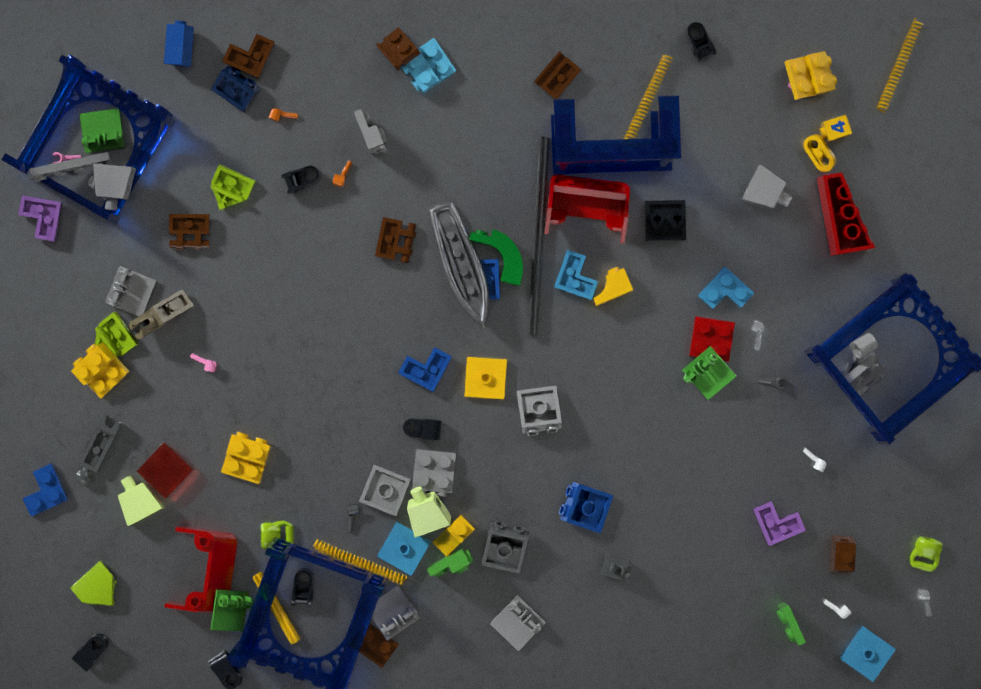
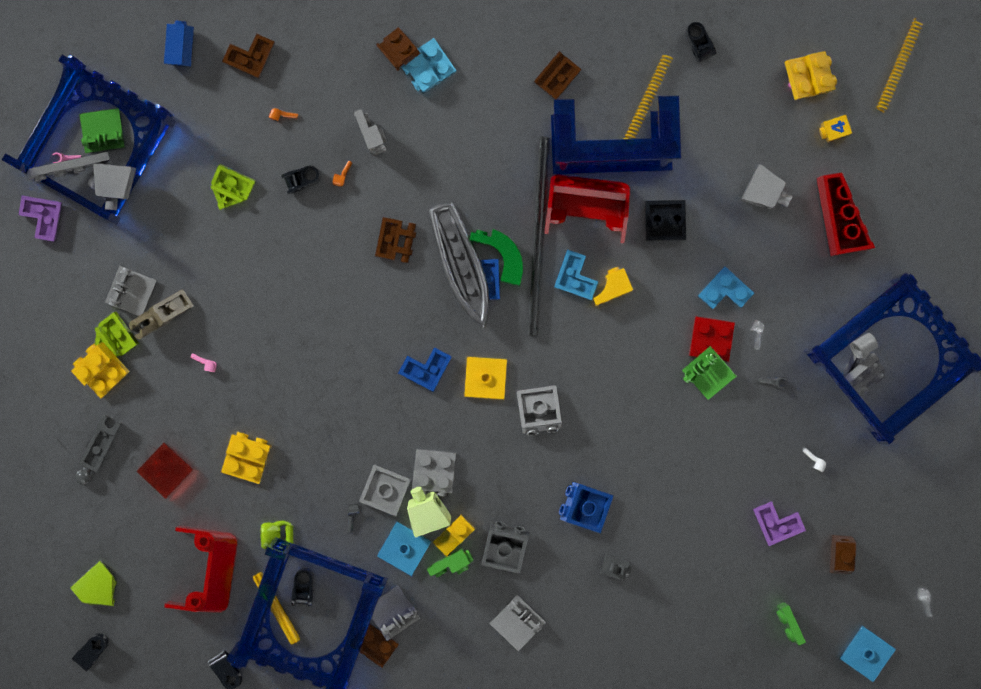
(50, 492): blue plate -> none
(138, 501): yellowish green torso -> none
(189, 225): reddish brown plate -> none
(230, 610): bright green hinge -> none
(235, 87): dark blue bracket -> none
(364, 565): yellow piece -> none
(427, 428): black piece -> none
(818, 153): yellow plate -> none
(844, 612): white hand -> none
(929, 549): lime piece -> none

